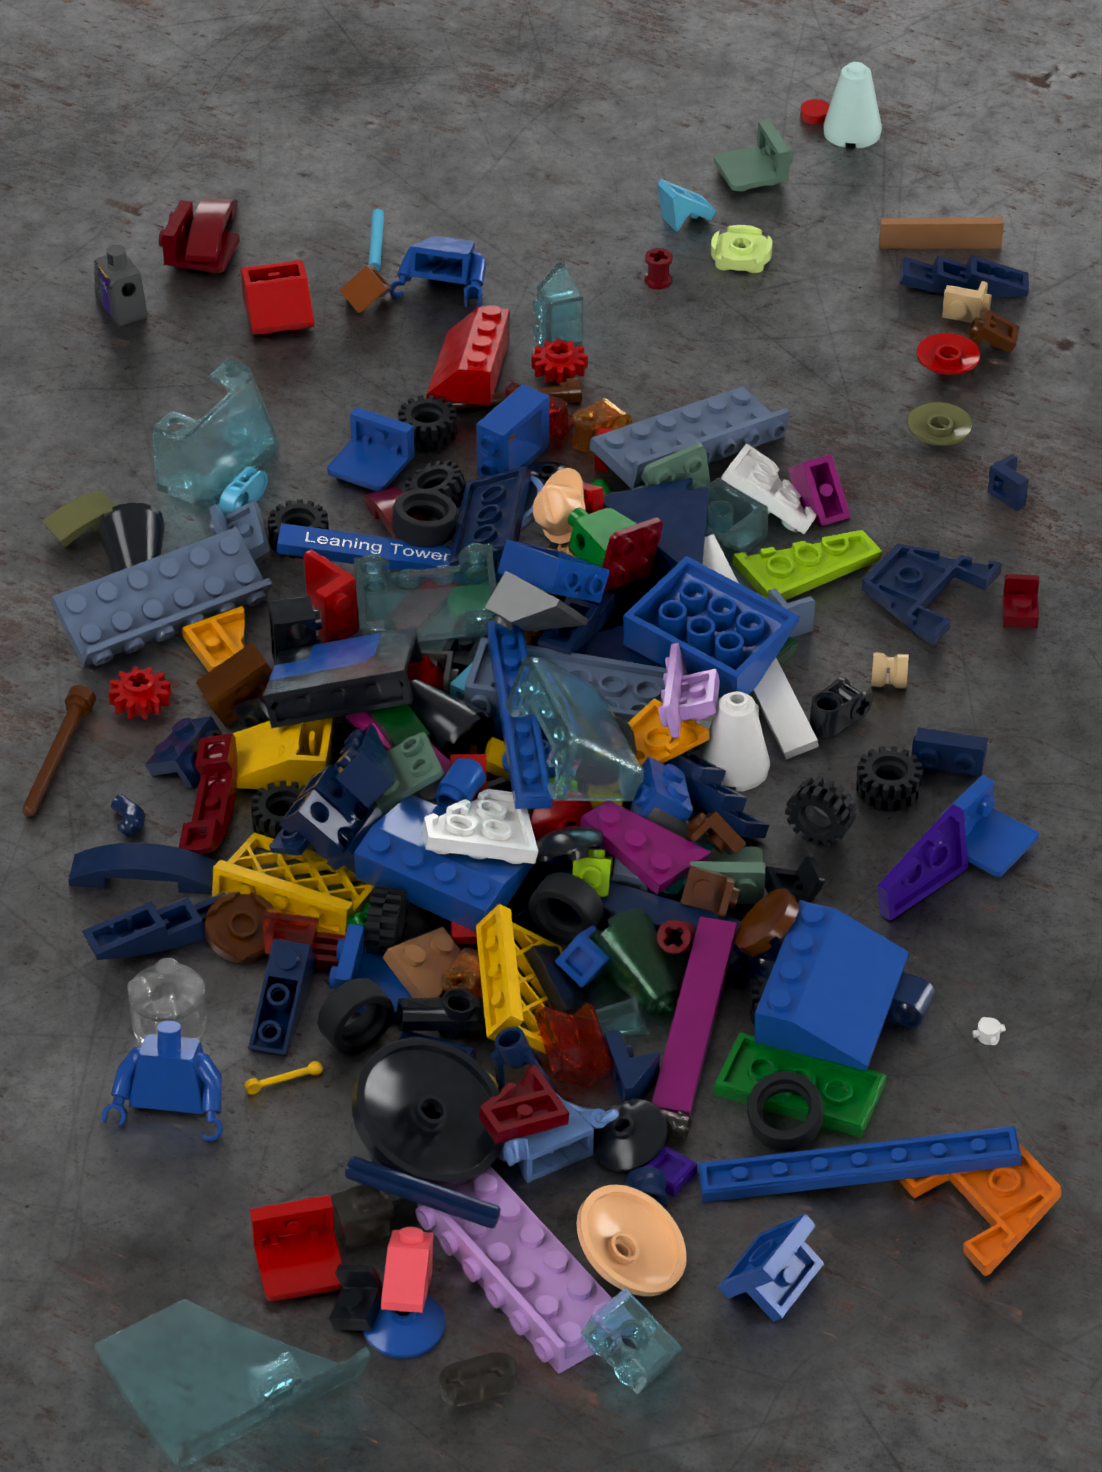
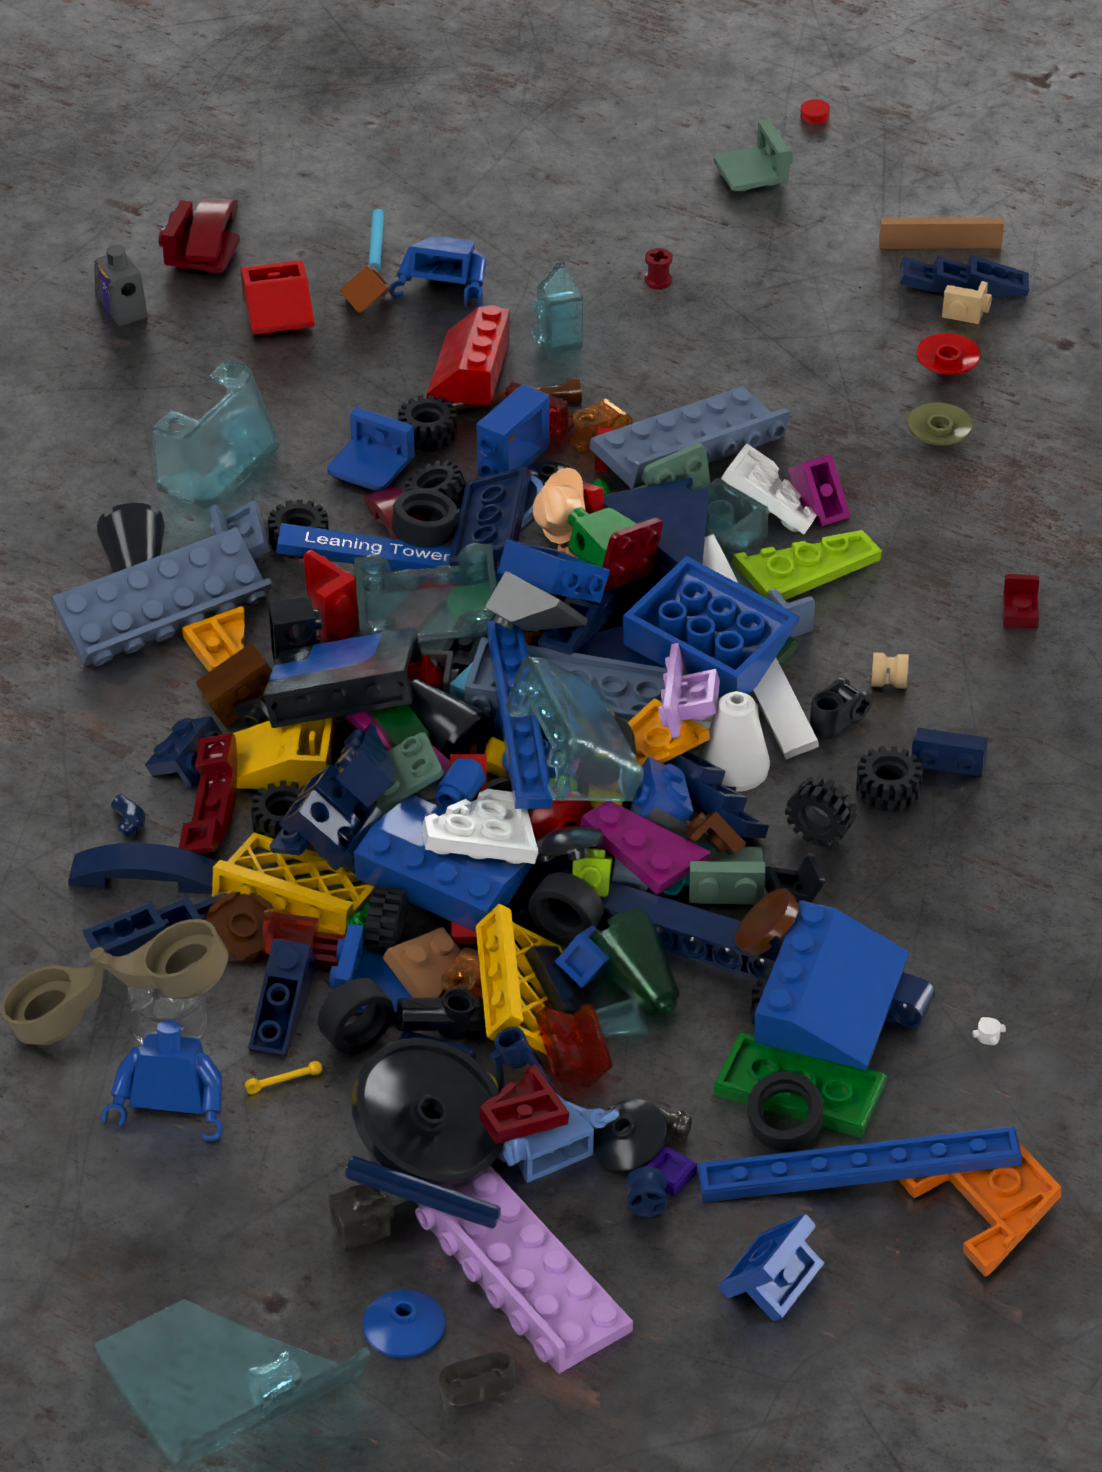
(78, 516): olive slope -> none
(78, 704): reddish brown piece -> none
(139, 693): red gear -> none
(152, 966): none -> dark tan piece
(243, 489): medium azure piece -> none
(296, 1248): red bracket -> none
(359, 1298): black bracket -> none
(408, 1270): coral slope -> none
(559, 361): red gear -> none
(629, 1320): clear light blue brick -> none
(631, 1075): dark blue slope -> none
(631, 1240): light nougat dish -> none
(665, 936): dark red bush -> none
(679, 203): medium azure slope -> none
(695, 1015): magenta tile -> none
(709, 891): reddish brown bracket -> none
(750, 258): yellowish green plate -> none
(853, 109): light aqua cone -> none
(913, 577): dark blue wing -> none
(927, 866): dark purple wing -> none
(991, 836): blue bracket -> none
(995, 330): reddish brown bracket -> none
(1007, 483): dark blue bracket -> none

